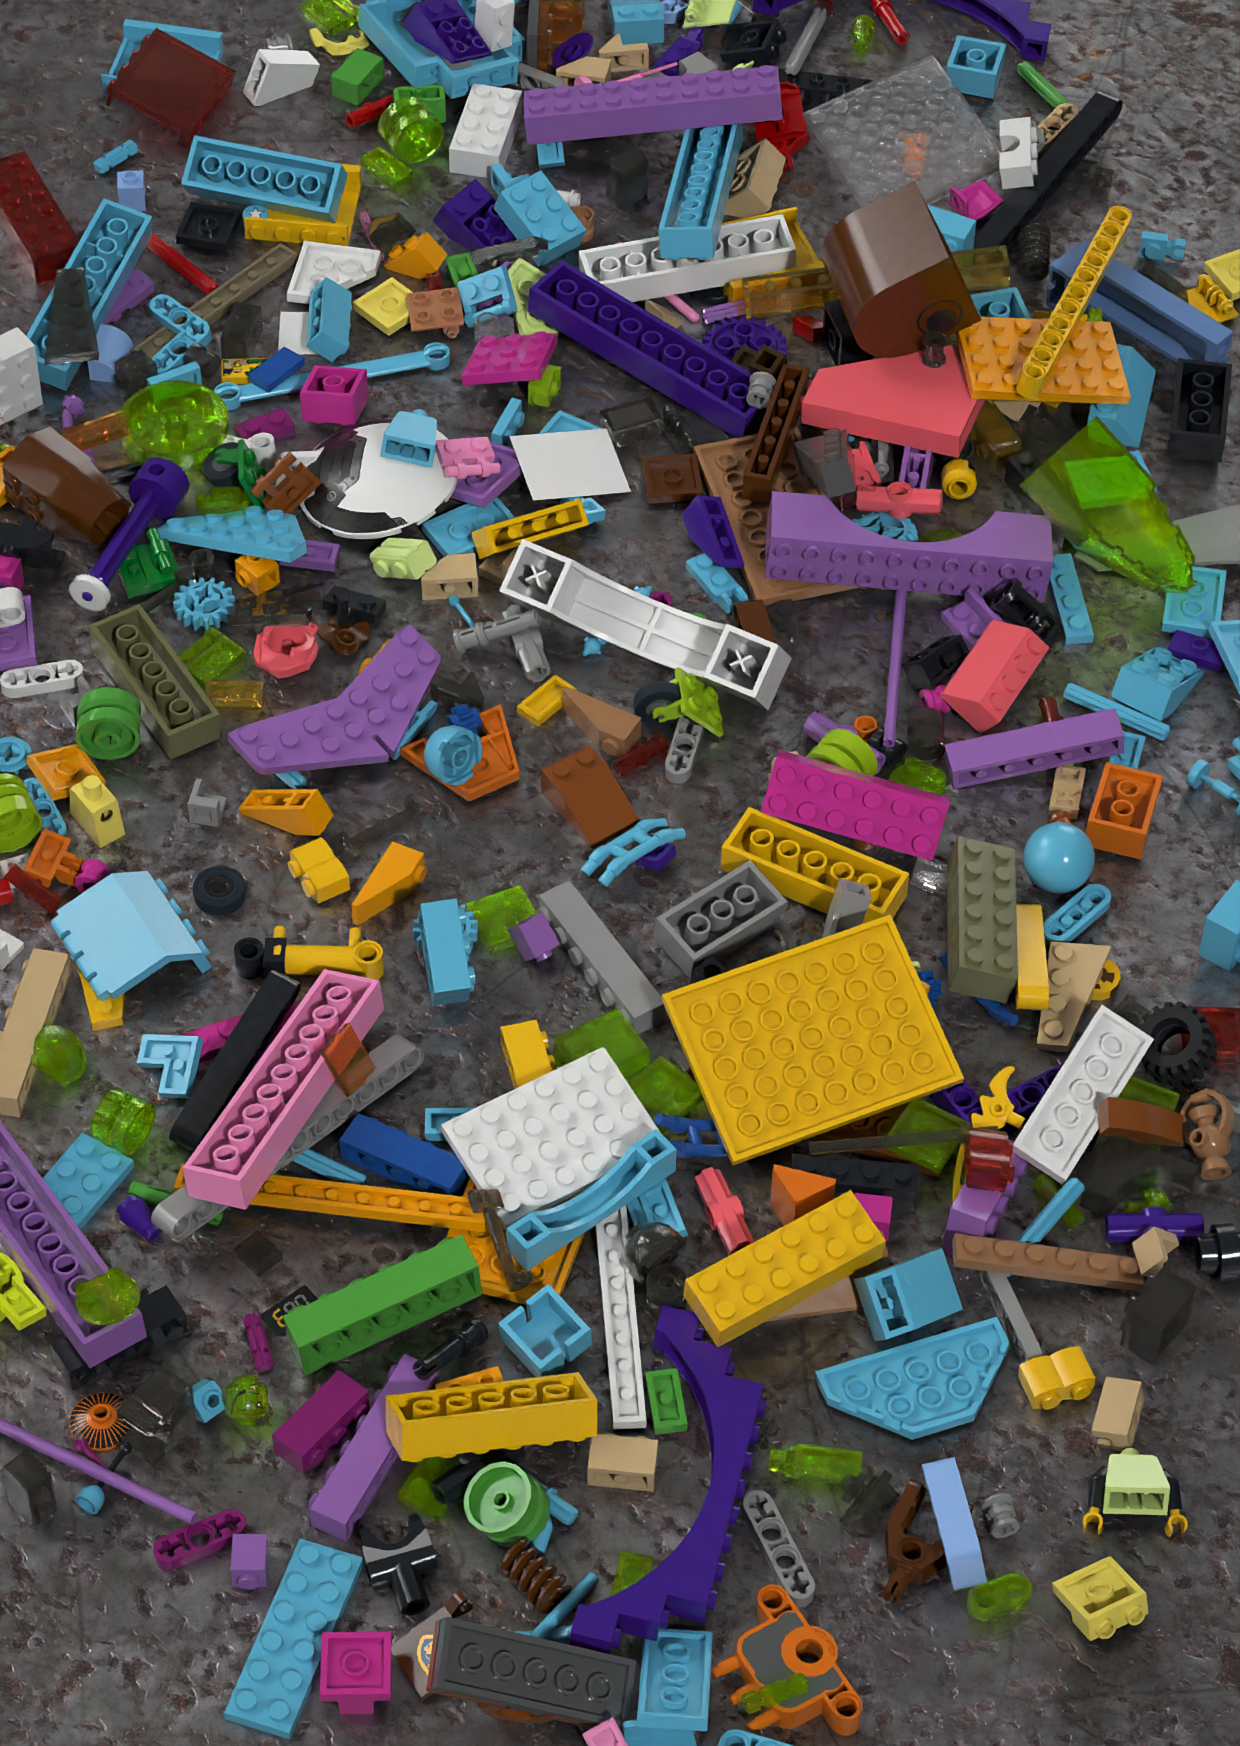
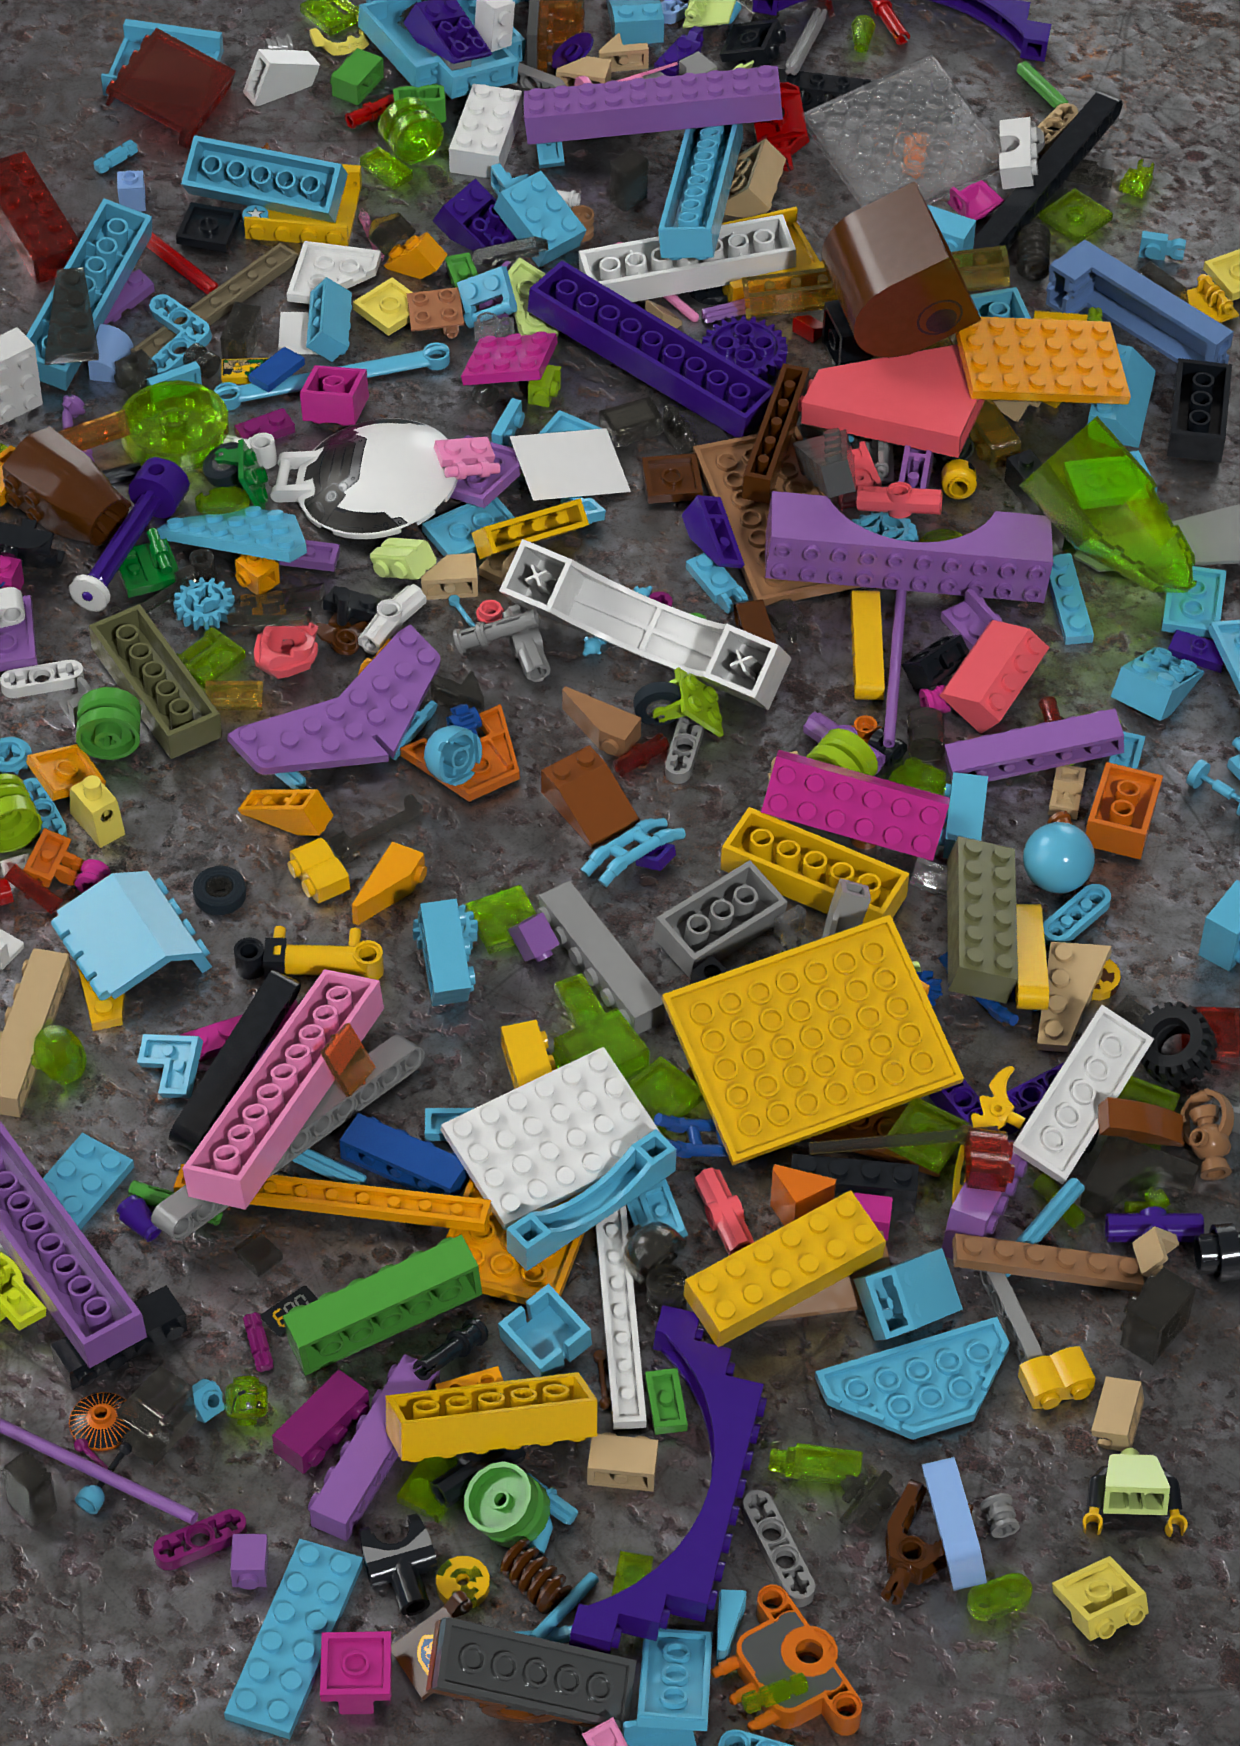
(107, 1297): clear neon green dish -> none
(122, 1121): clear neon green wheel -> none
(204, 807): light grey panel -> none
(291, 490): dark orange plate -> none
(390, 618): none -> white piece
(411, 438): medium azure torso -> none
(434, 282): clear red bush -> none
(465, 1569): none -> yellow piece
(489, 611): none -> coral plate
(489, 1203): clear smoke hinge -> none
(543, 701): yellow tile -> none
(578, 999): none -> clear neon green plate
(599, 1358): none -> reddish brown hinge
(730, 1614): none -> medium azure slope
(760, 389): light grey bush -> none
(763, 360): dark brown brick -> none
(867, 645): none -> yellow beam
(934, 349): clear smoke bush -> none
(965, 809): none -> medium azure brick
(976, 66): medium azure brick -> none
(1033, 618): black piece -> none
(1073, 302): yellow beam -> none
(1076, 215): none -> clear neon green plate
(1127, 715): medium azure axle -> none
(1137, 181): none -> clear neon green plate

